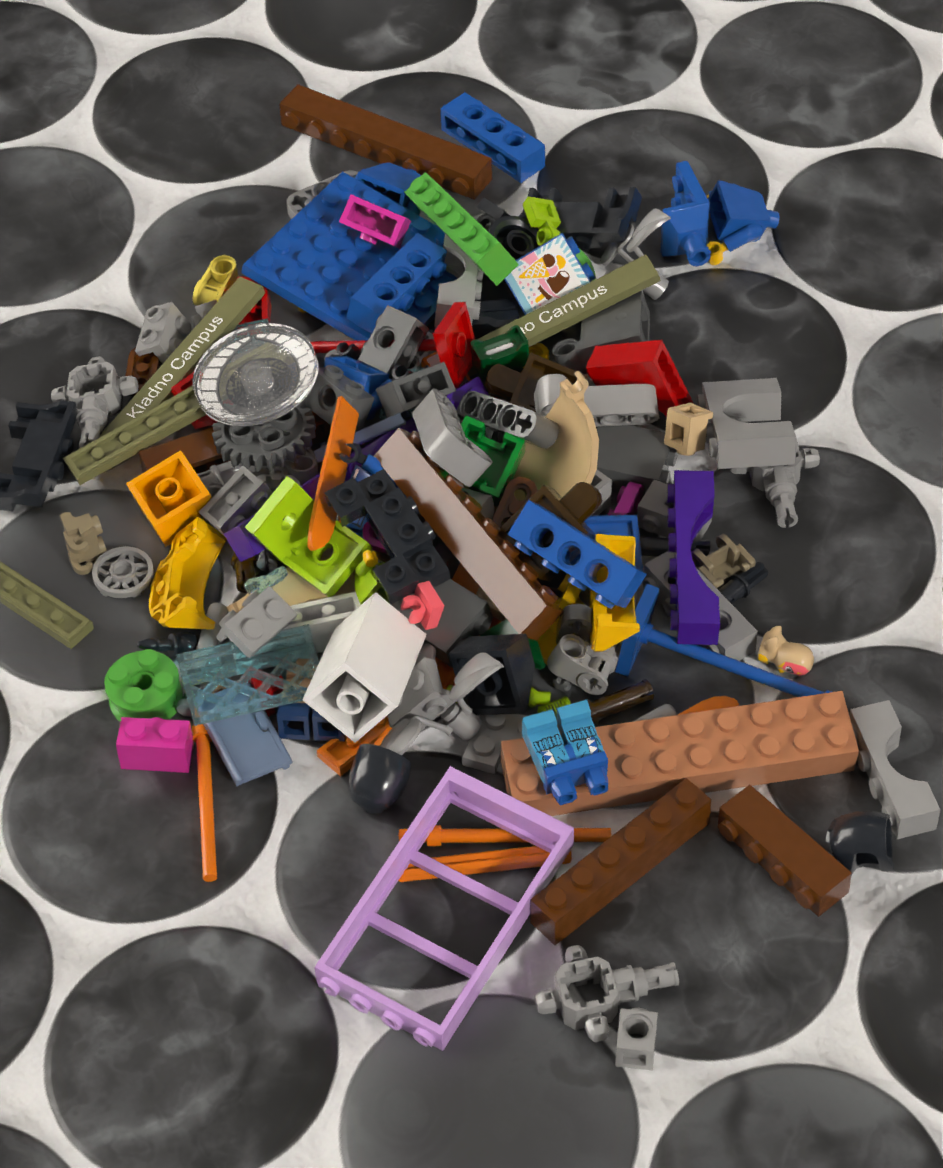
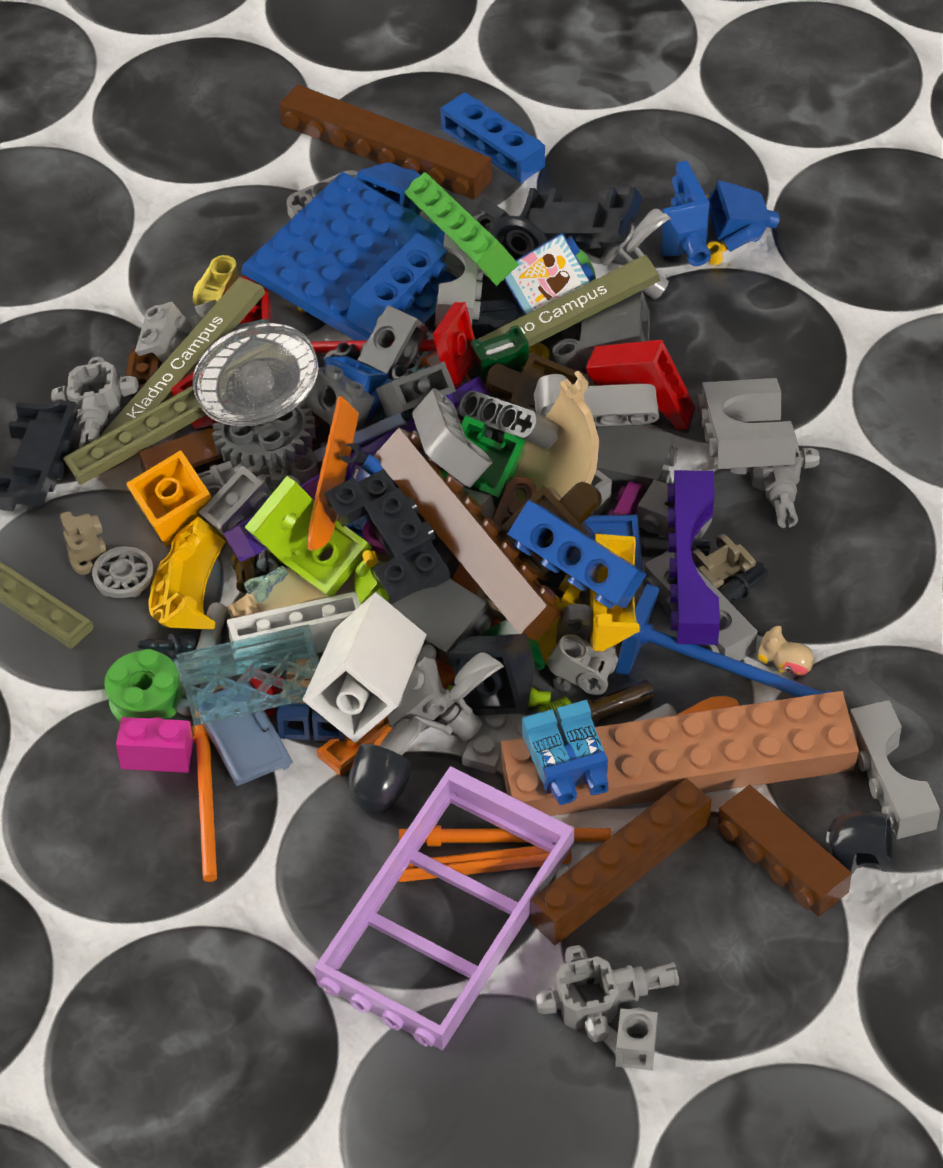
(257, 622): light grey bracket -> none
(374, 222): dark pink brick -> none
(425, 604): coral tile -> none
(542, 215): lime plate -> none
(687, 428): tan brick -> none

